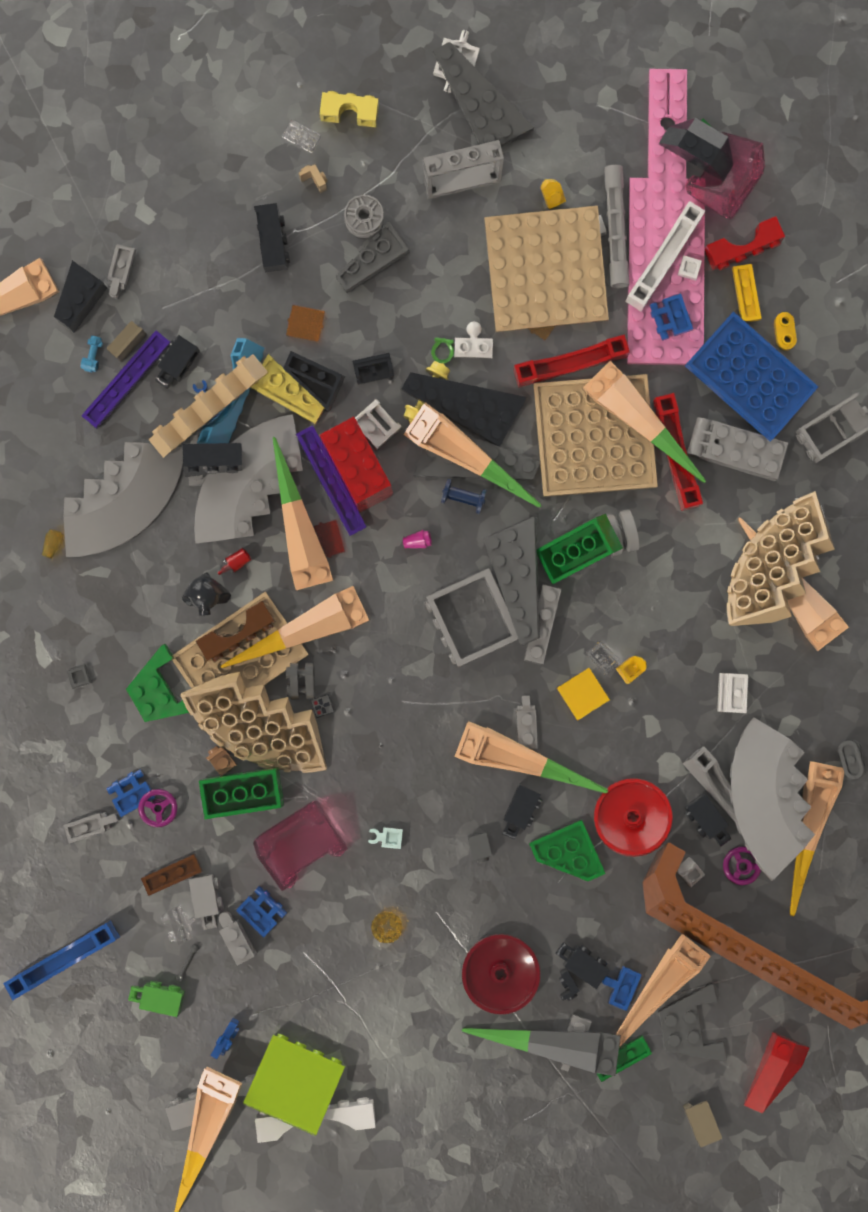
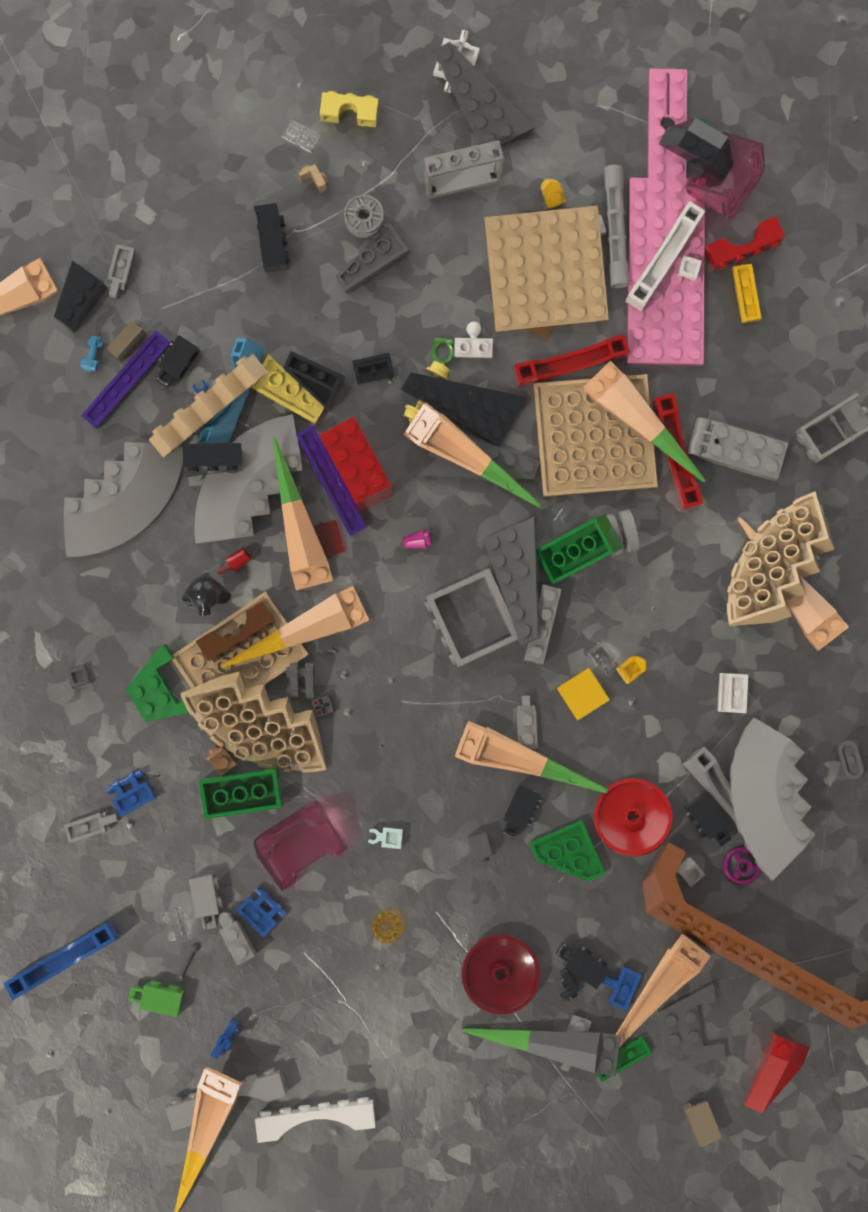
(52, 542): clear yellow cone -> none
(163, 803): magenta piece -> none
(171, 874): reddish brown plate -> none
(294, 1084): lime panel -> none
(305, 323): clear orange piece -> none
(372, 428): white plate -> none
(463, 496): dark blue hose -> none
(677, 315): blue plate -> none
(751, 376): blue plate -> none
(785, 330): yellow plate -> none
(820, 793): light nougat plate -> none

